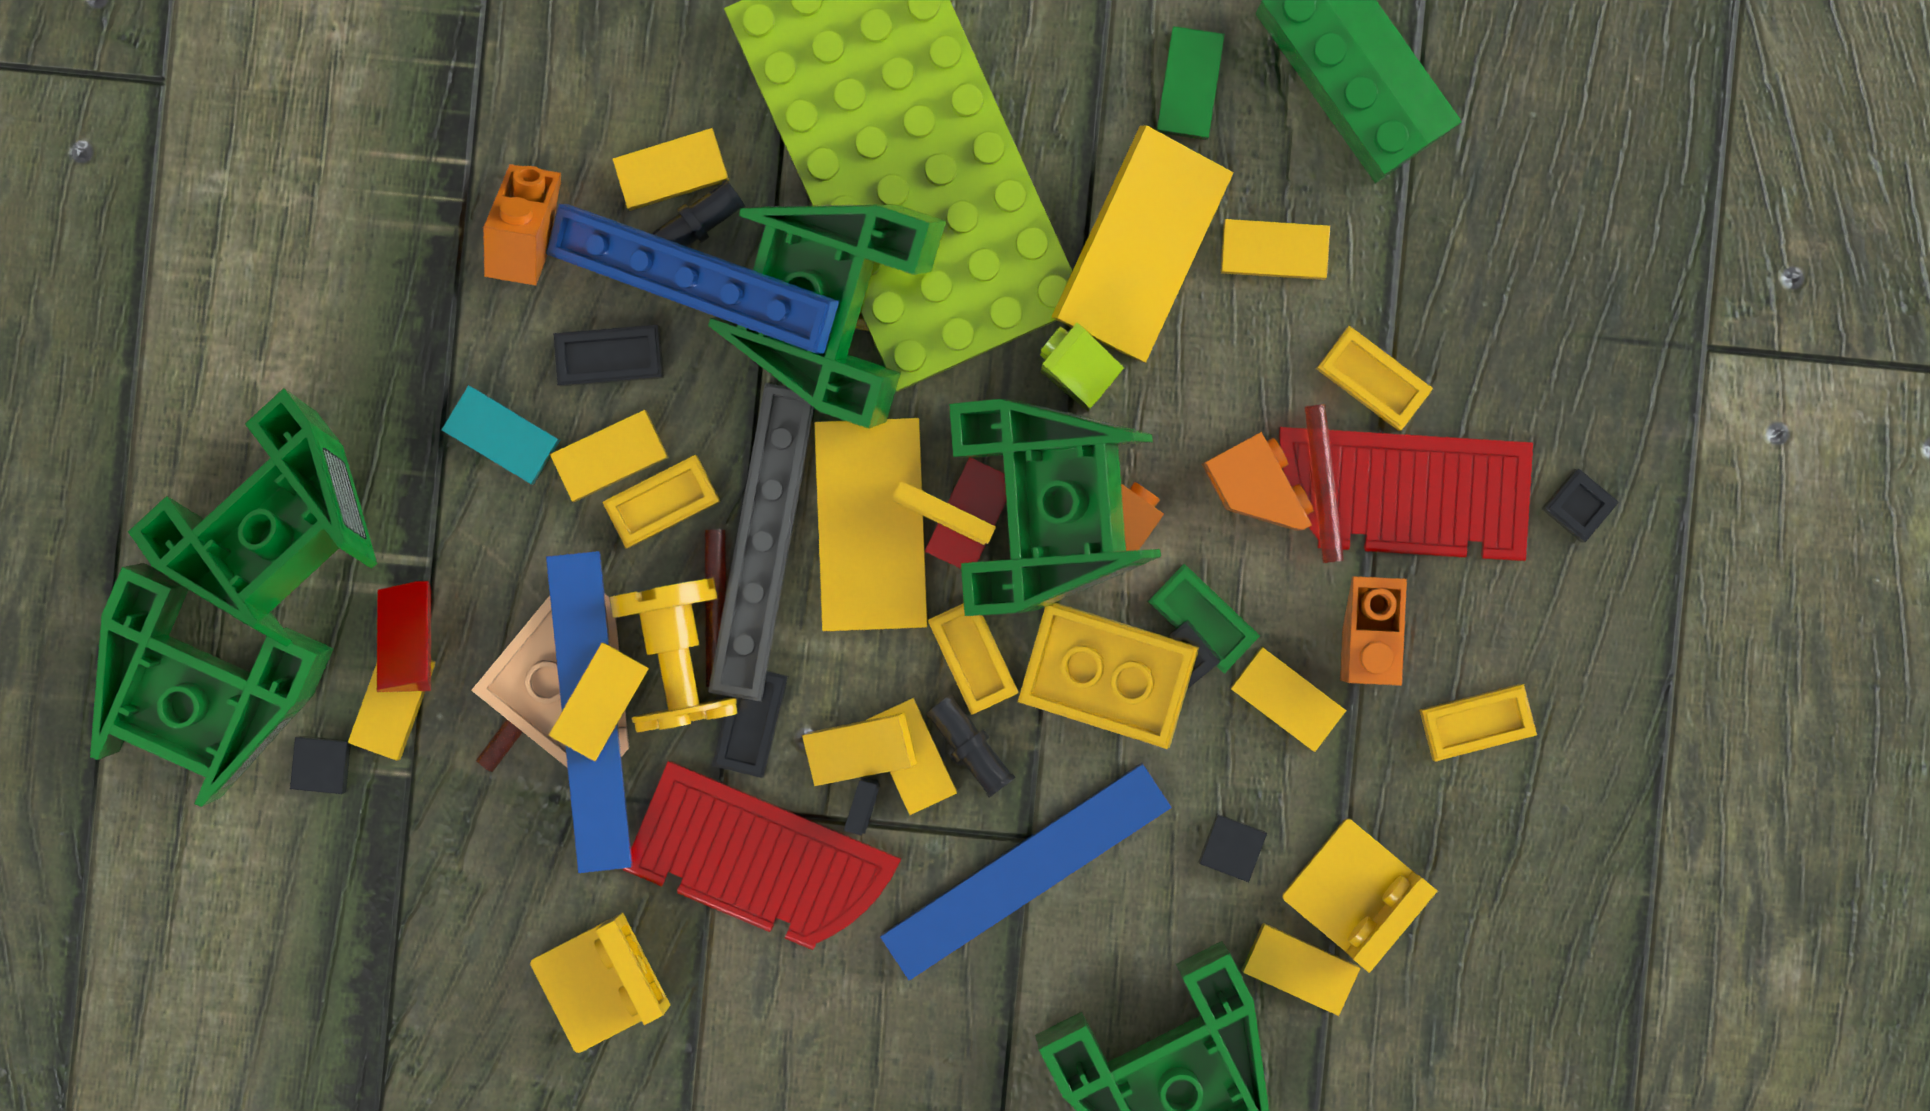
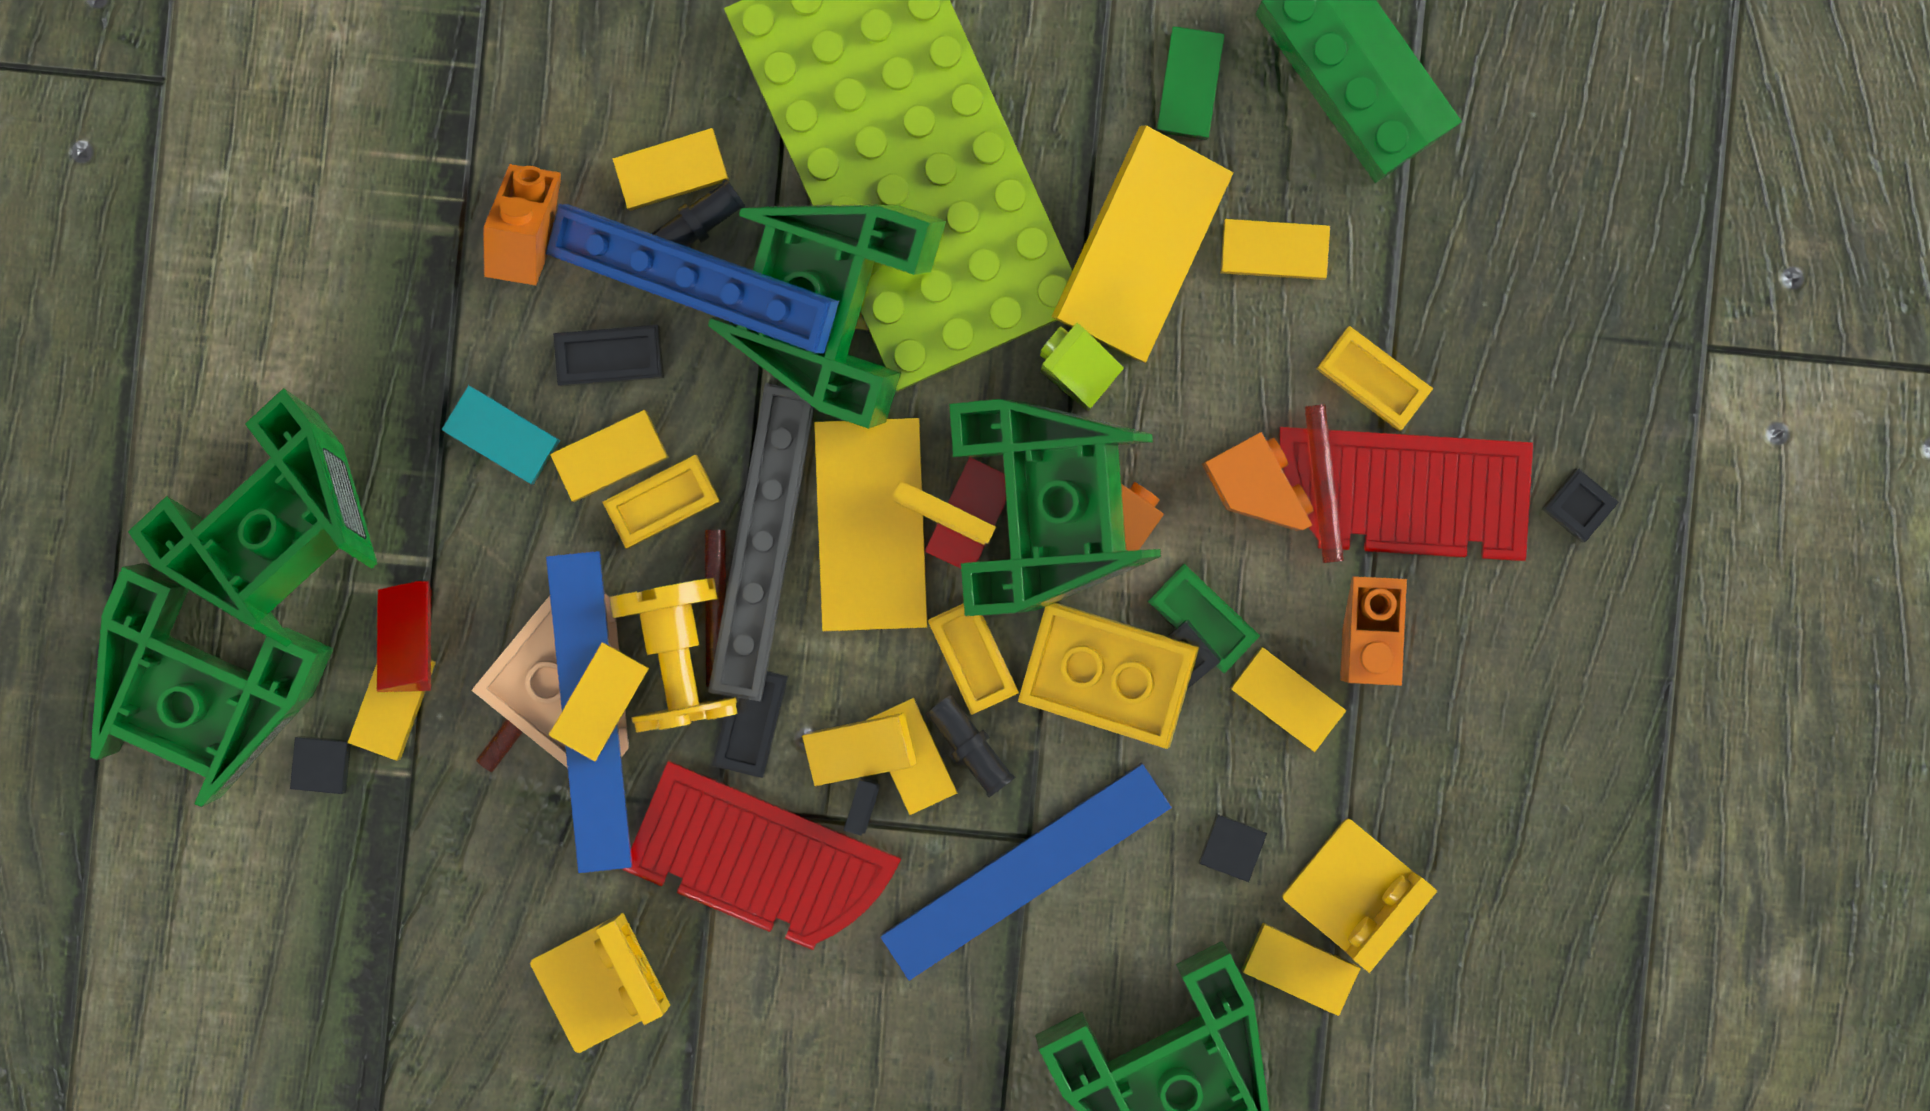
(1478, 722): yellow tile -> none

